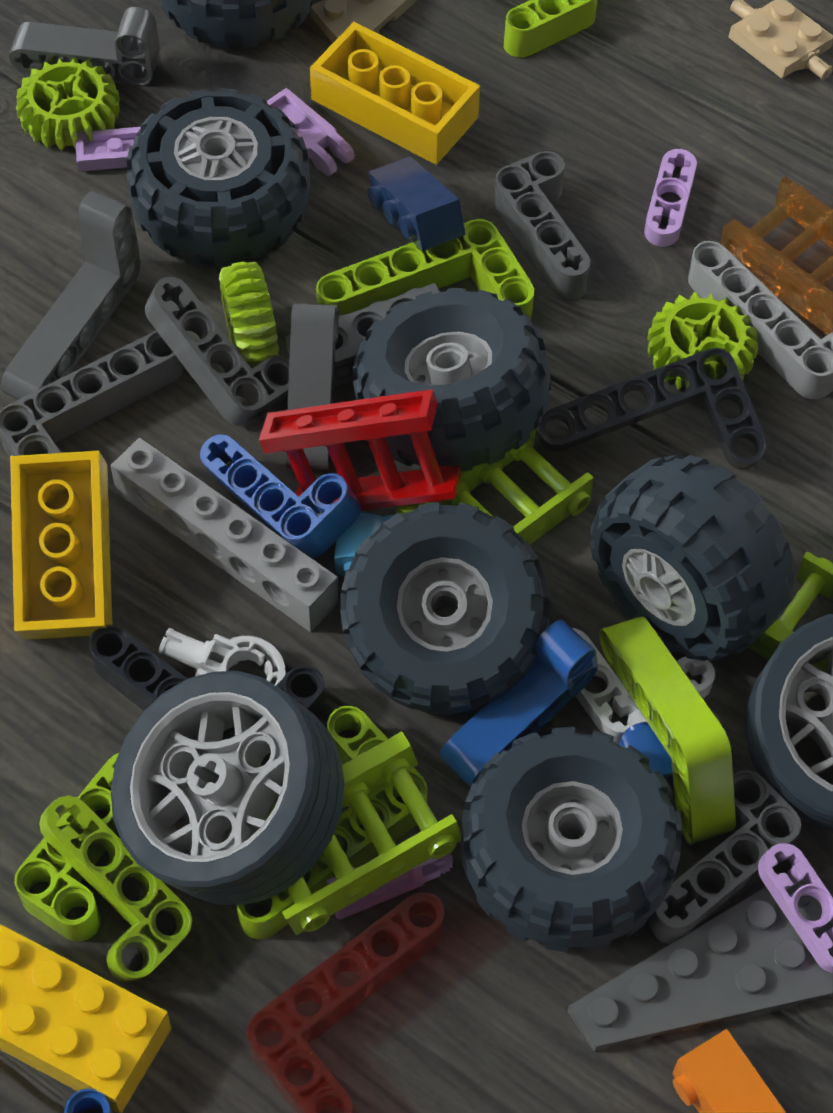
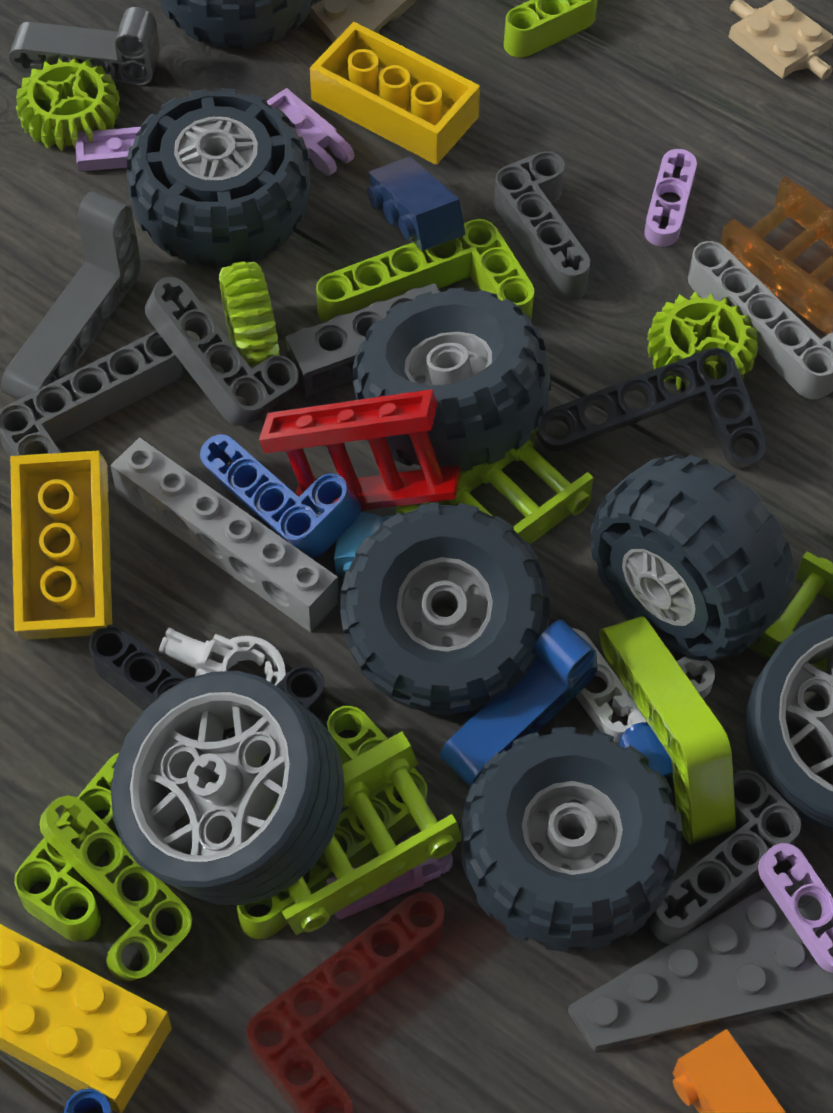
(312, 365): dark grey beam -> none

